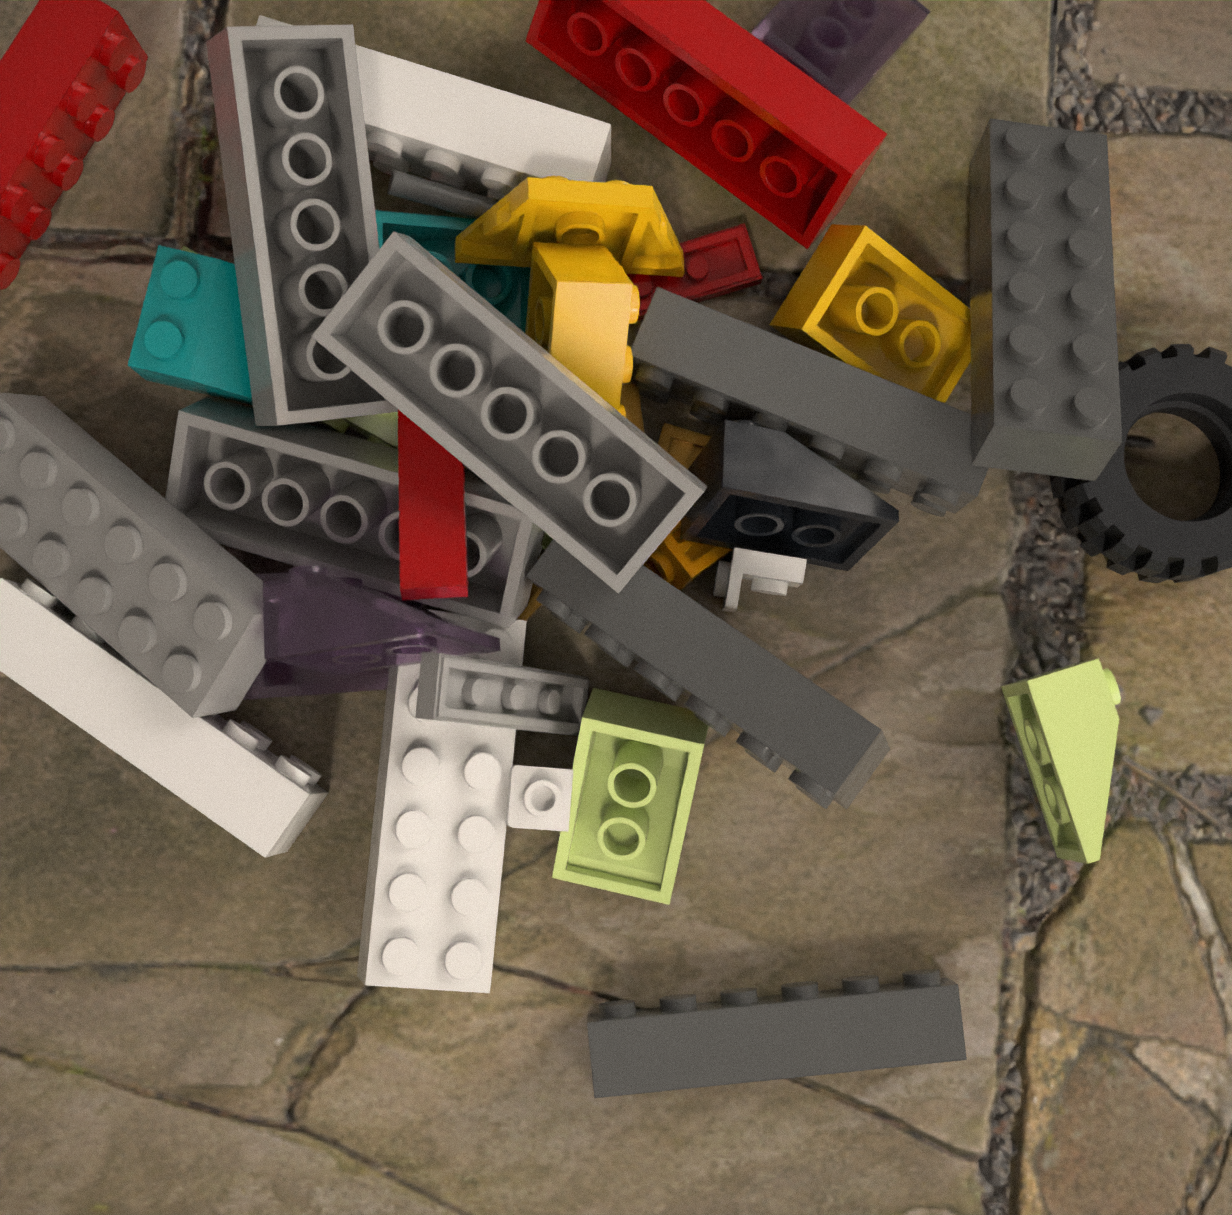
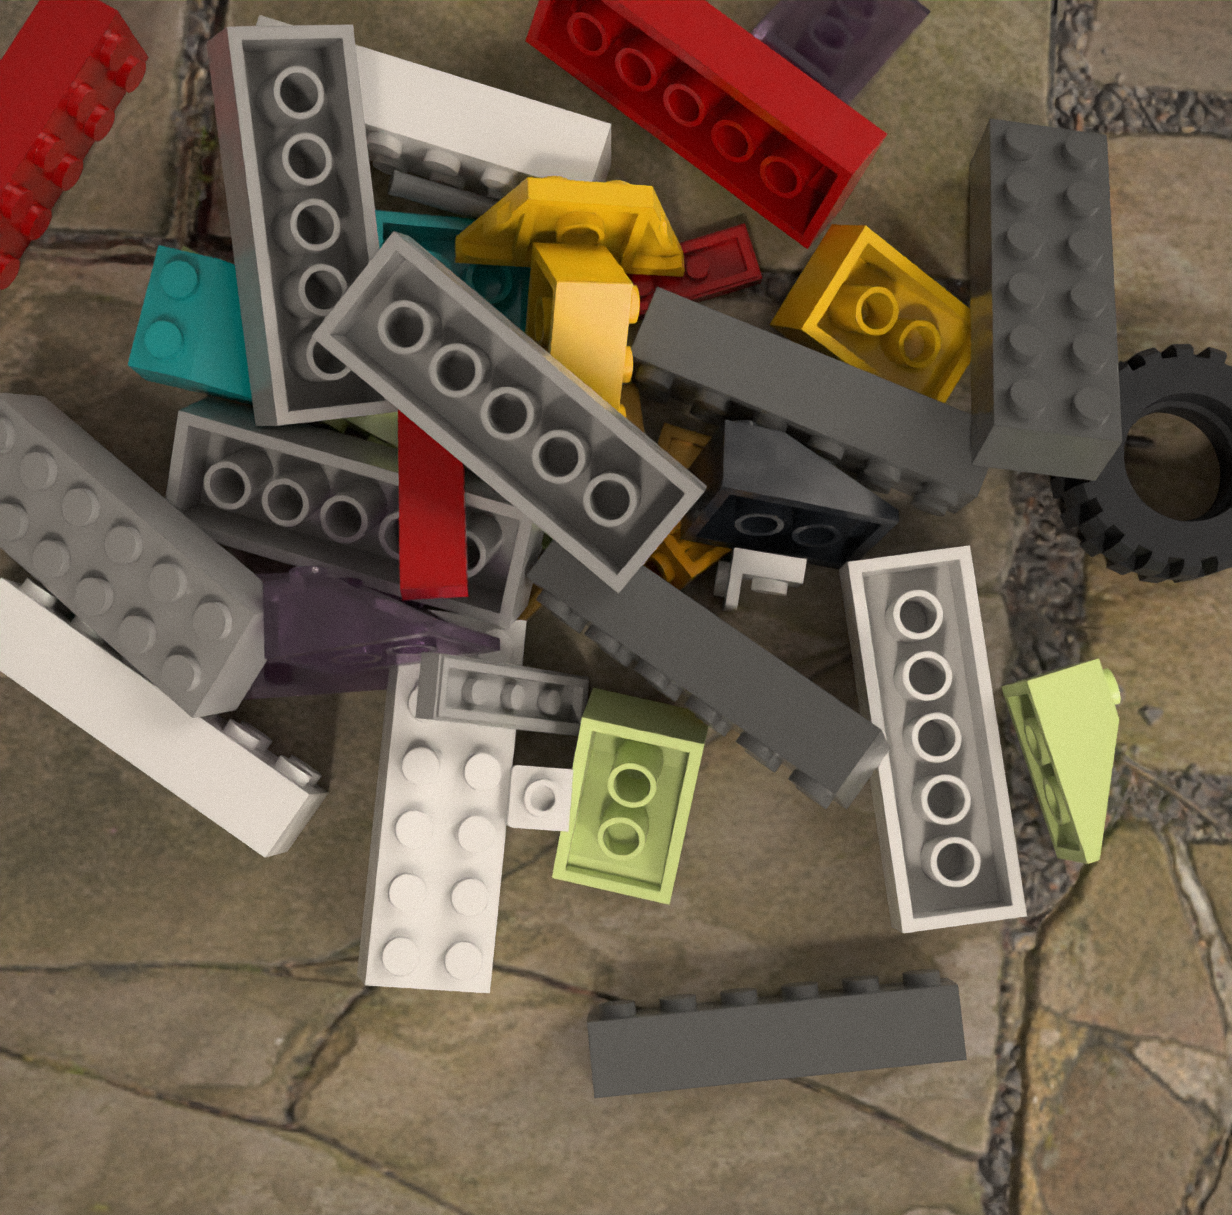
(944, 779): none -> white brick

